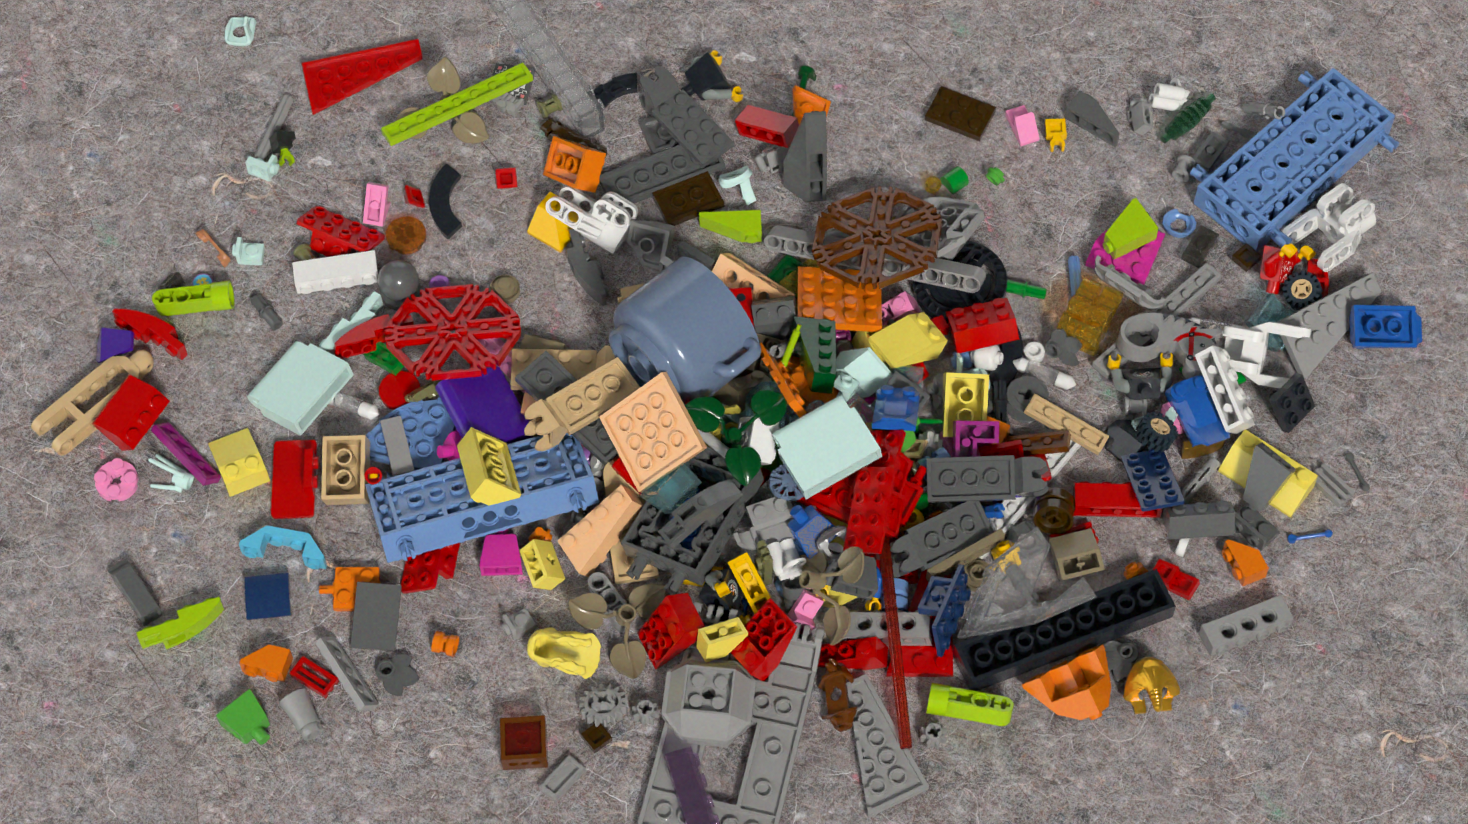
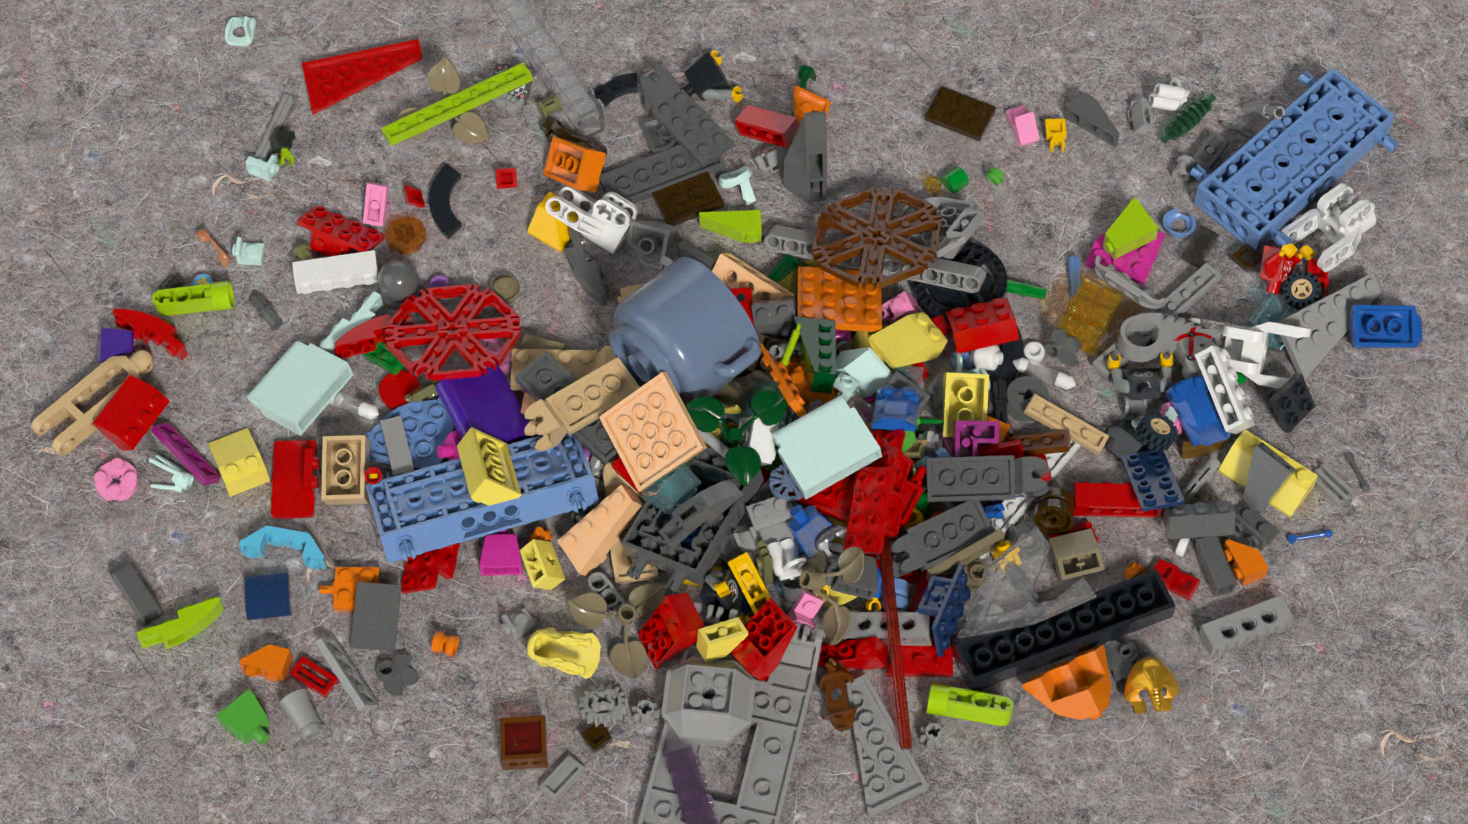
(1215, 565): none -> dark grey piece

